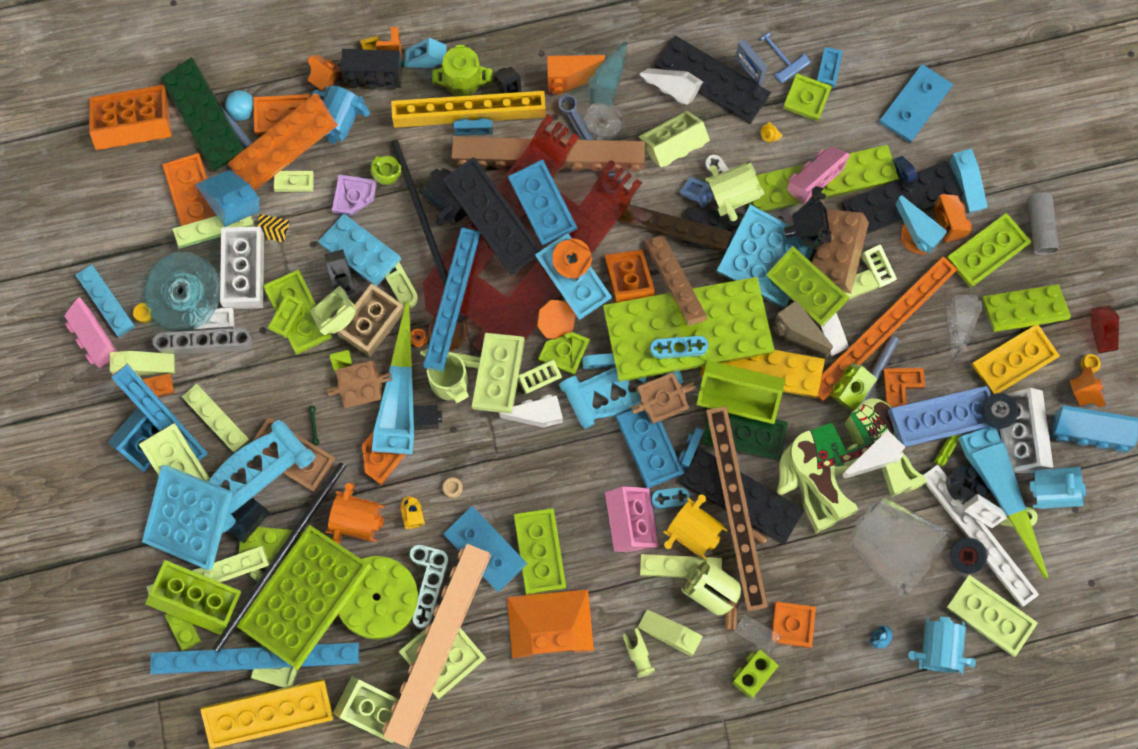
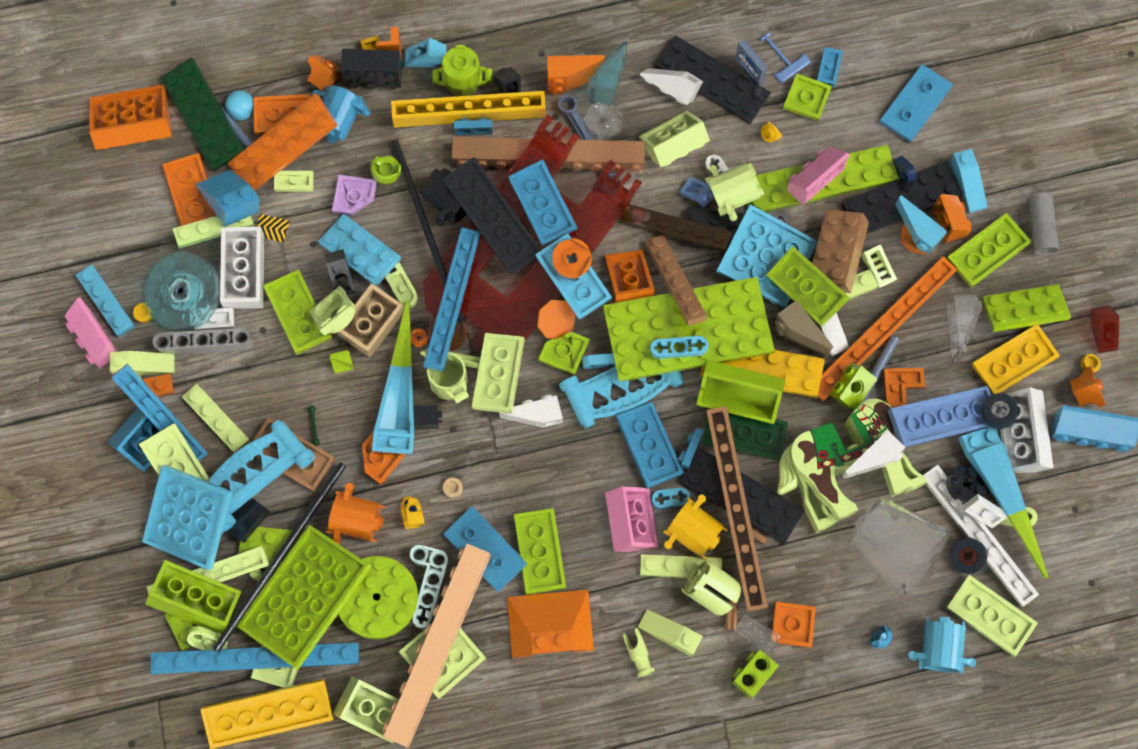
(203, 638): none -> yellowish green plate
(286, 315): lime plate -> none
(359, 384): medium nougat plate -> none
(523, 383): yellowish green slope -> none
(663, 398): medium nougat plate -> none
(811, 222): black torso -> none
(947, 450): lime axle -> none
(1058, 487): medium azure container -> none

